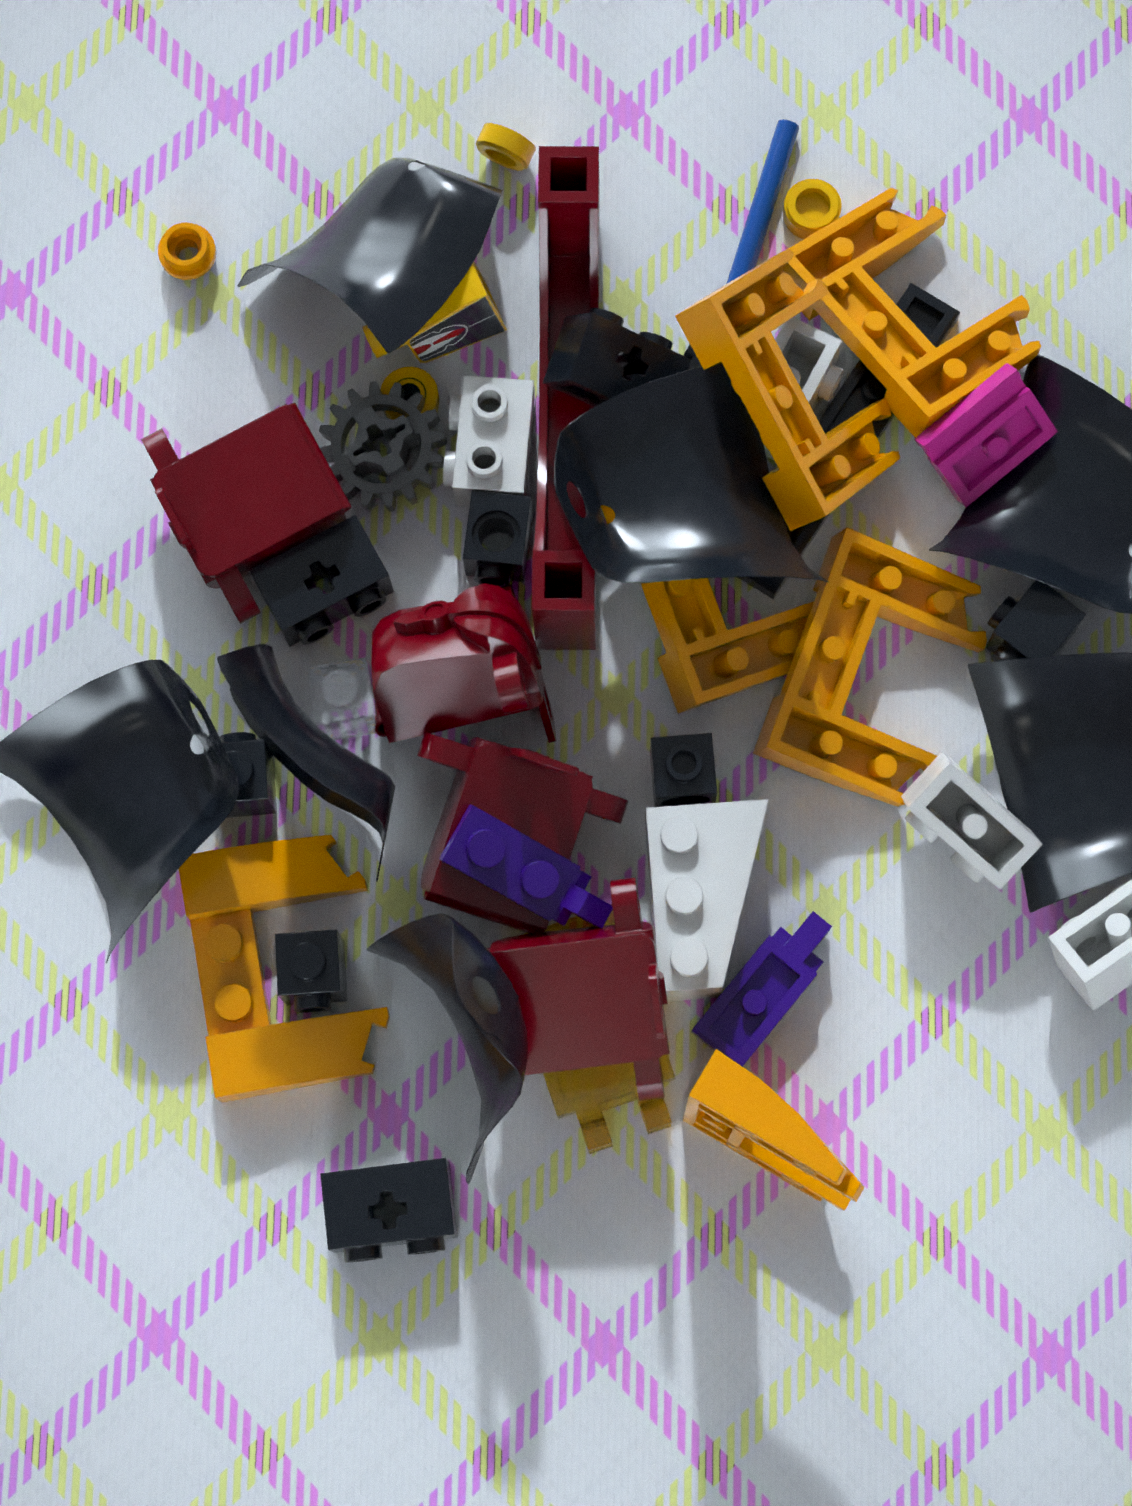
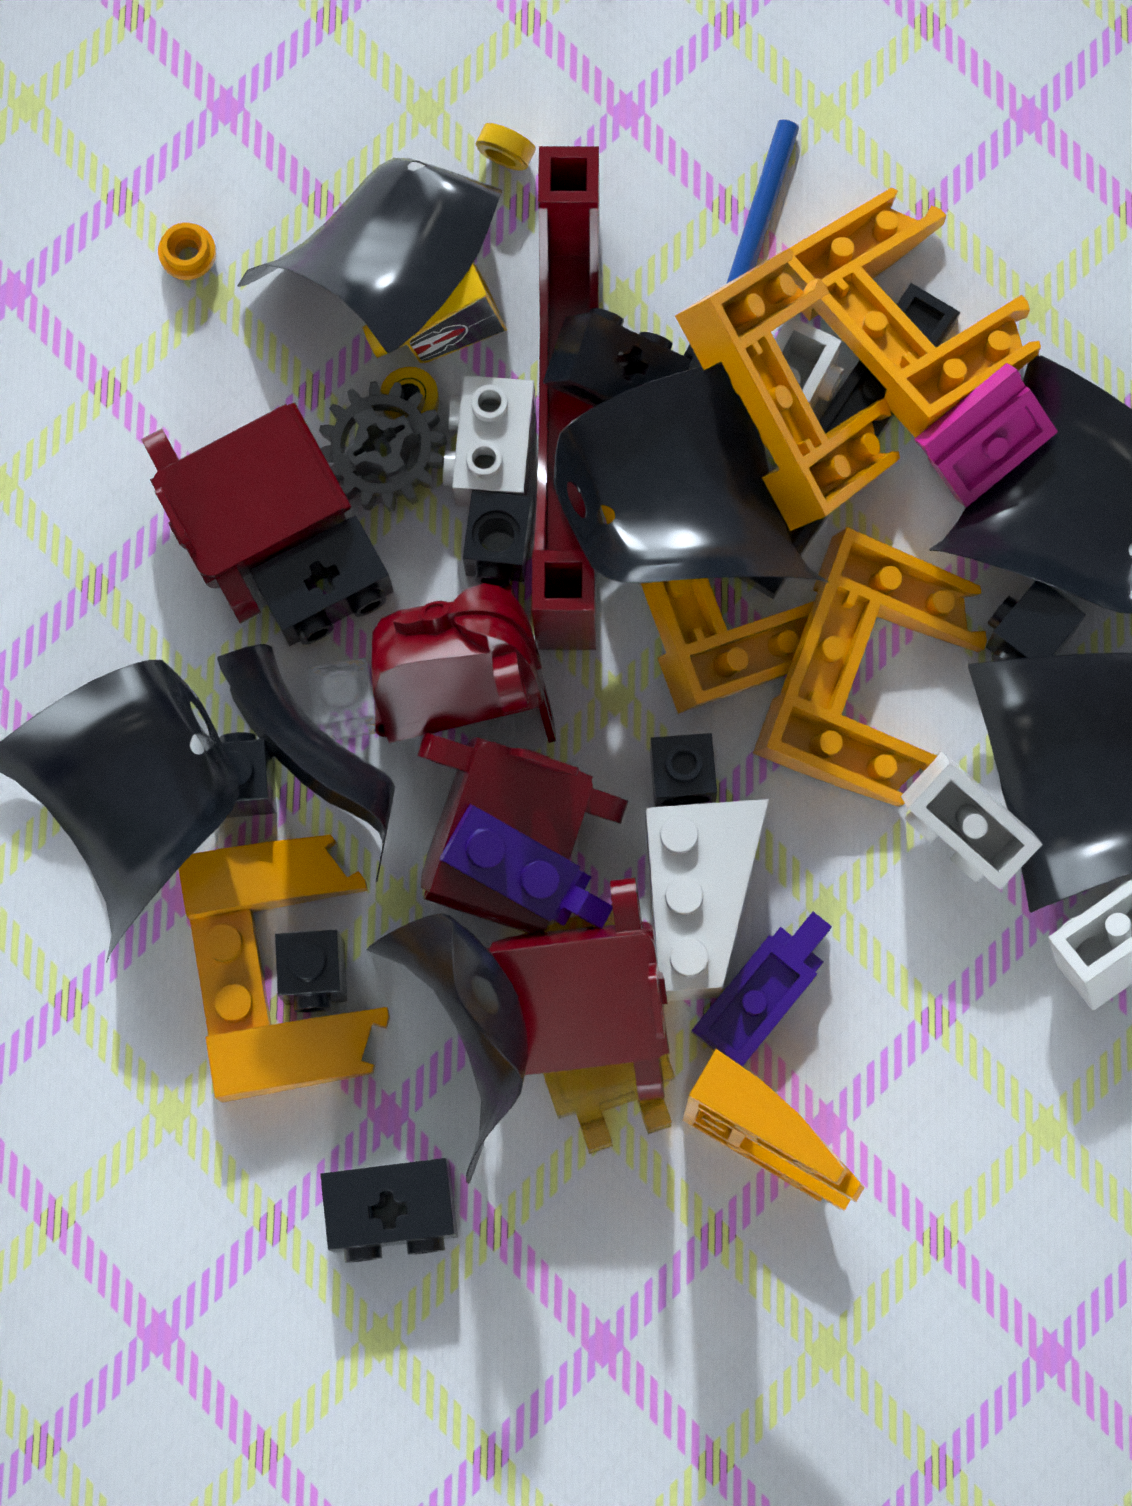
(810, 207): yellow tile -> none

